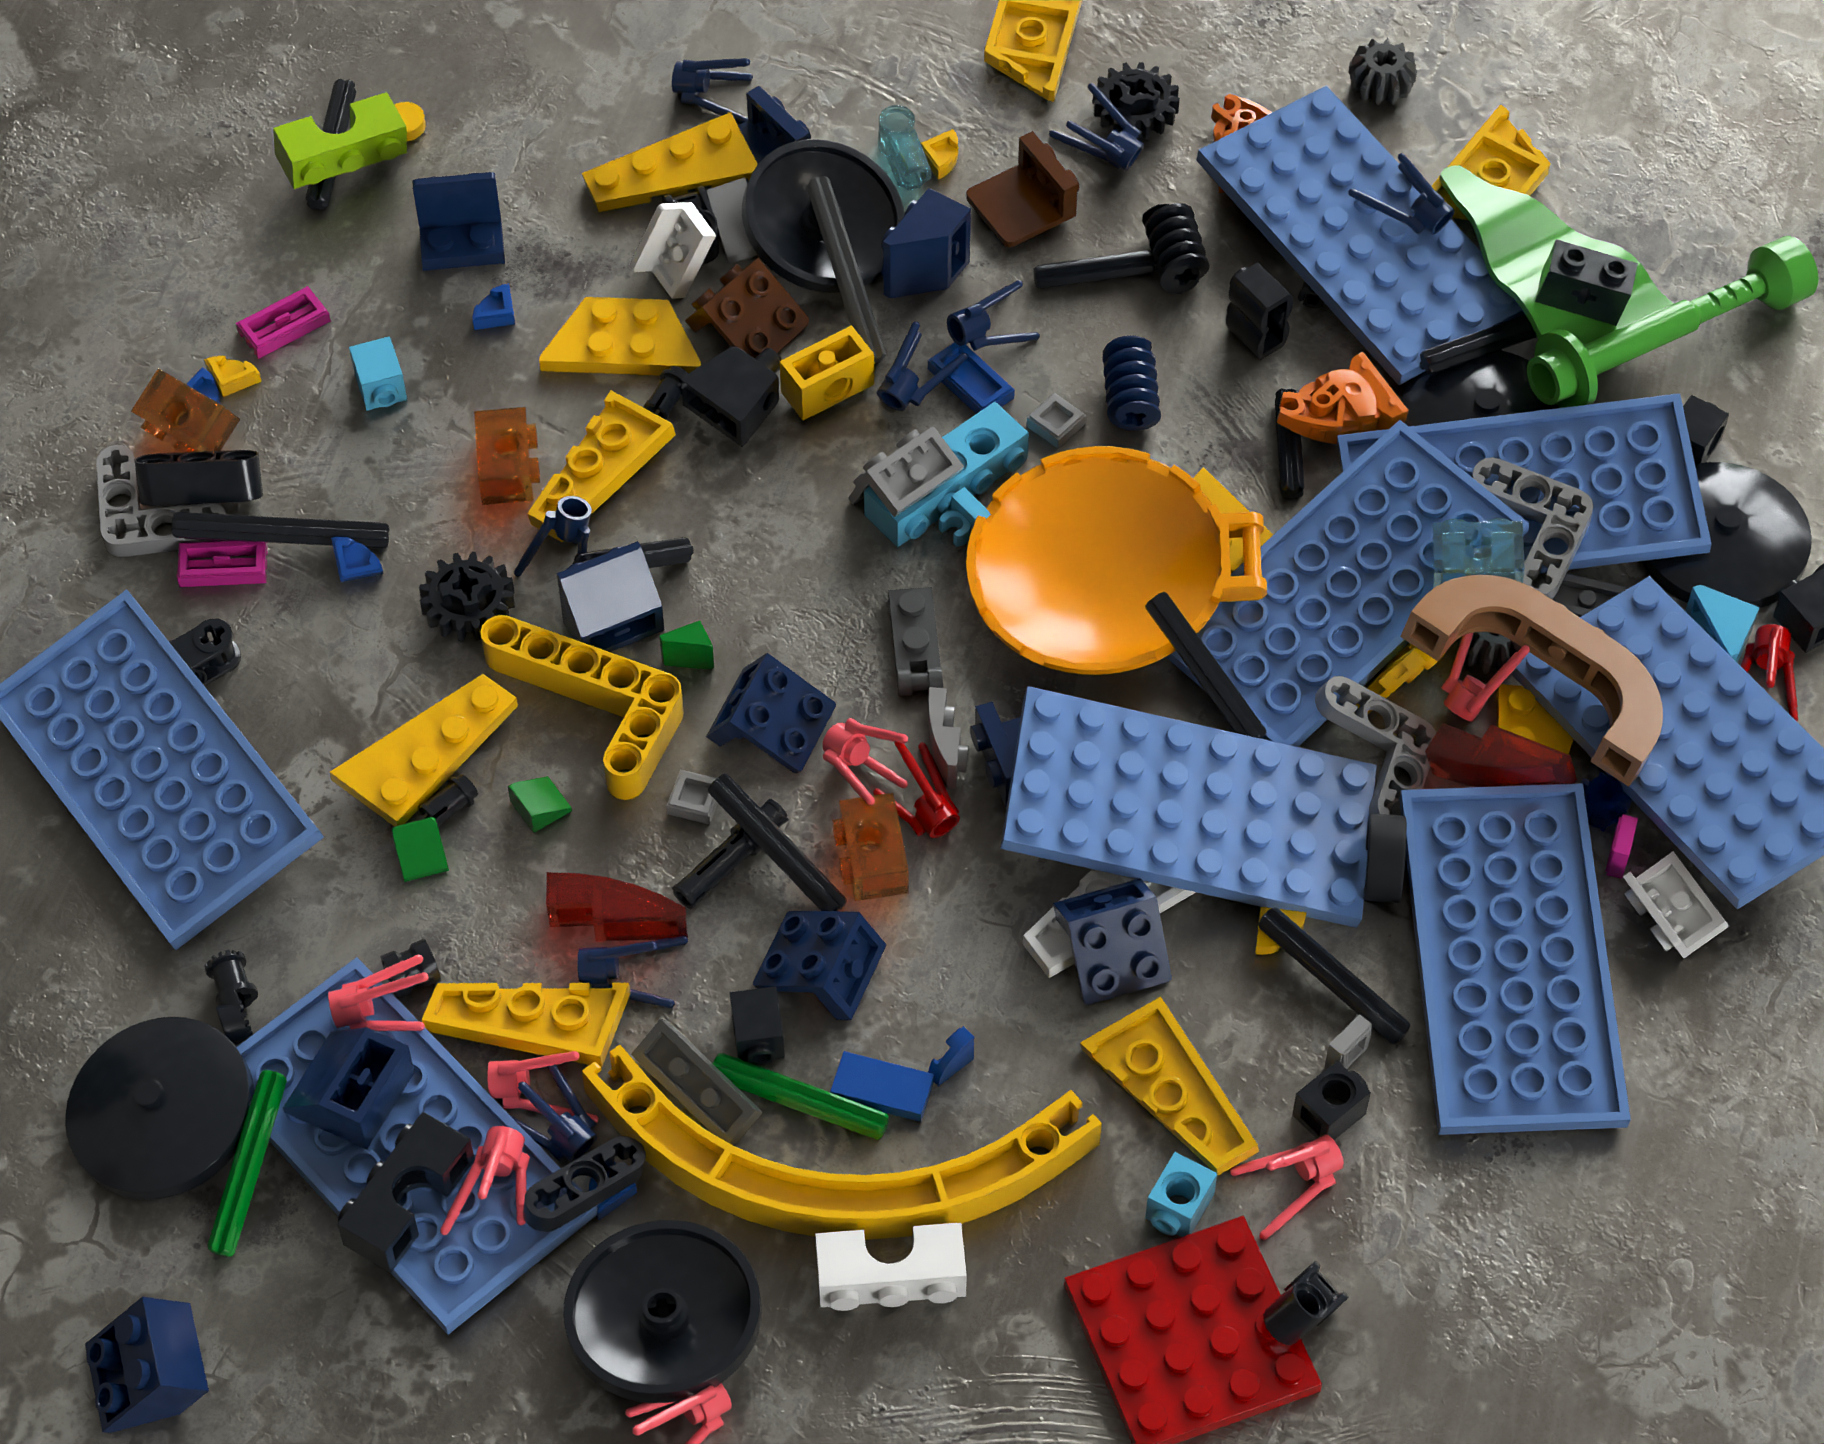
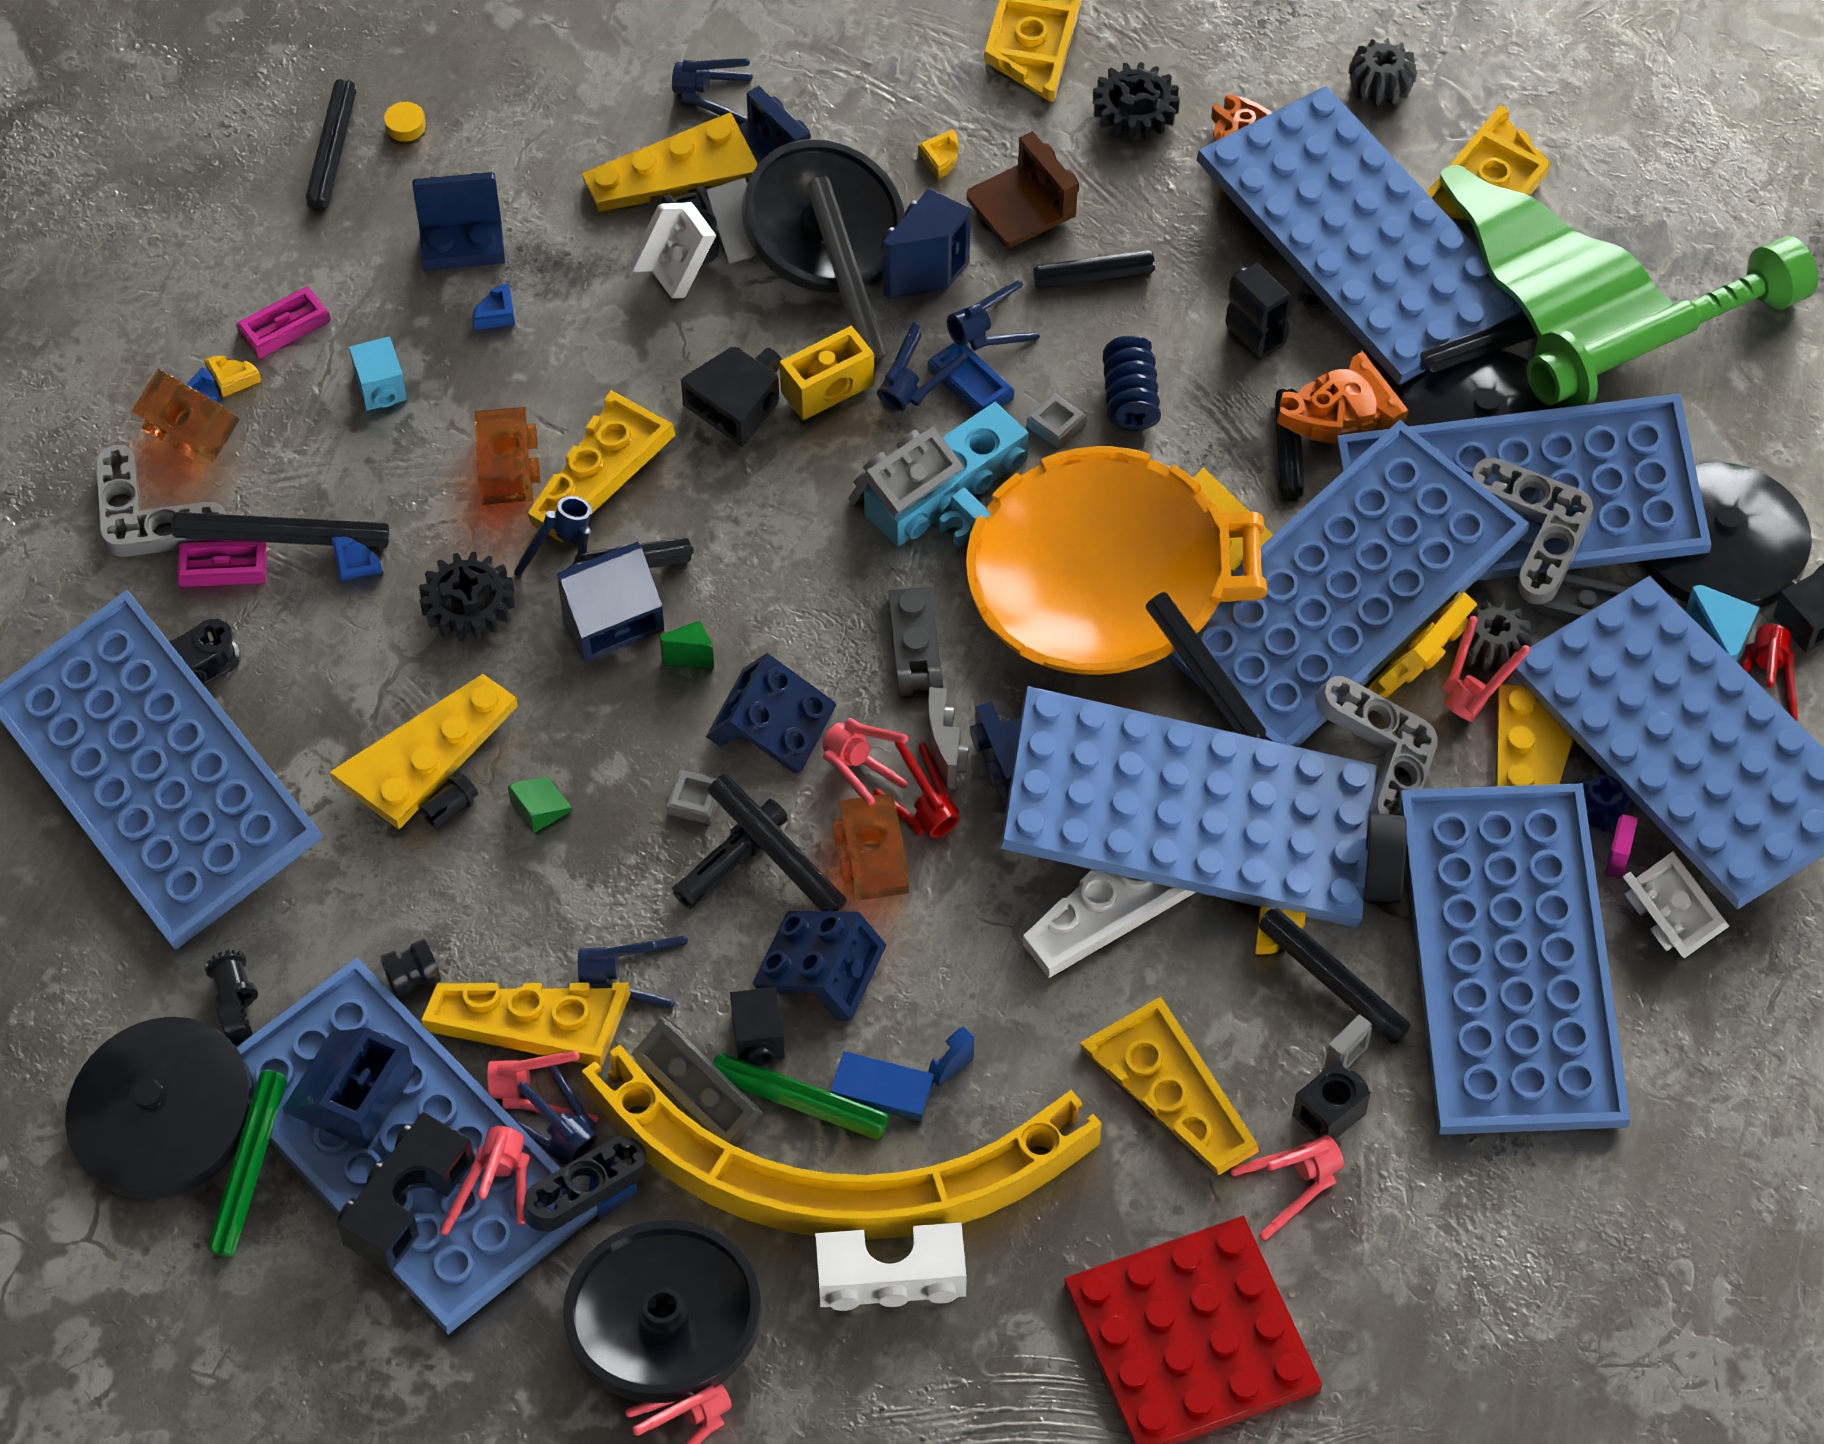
(146, 1364): dark blue slope -> none
(198, 477): black beam -> none
(314, 155): lime arch -> none
(354, 1001): coral plant -> none
(419, 849): green slope -> none
(596, 688): yellow beam -> none
(613, 907): clear red slope -> none
(620, 339): yellow wing -> none
(667, 392): black pin -> none
(750, 310): reddish brown bracket -> none
(902, 147): clear light blue piece -> none
(1115, 940): dark blue bracket -> none
(1118, 148): dark blue plant -> none
(1176, 246): black piece -> none
(1184, 1179): medium azure brick -> none
(1302, 1306): black piece -> none
(1429, 208): dark blue plant -> none
(1496, 759): clear red slope -> none
(1497, 540): clear light blue brick -> none
(1559, 640): medium nougat arch -> none
(1586, 282): black brick -> none
(1705, 427): black brick -> none

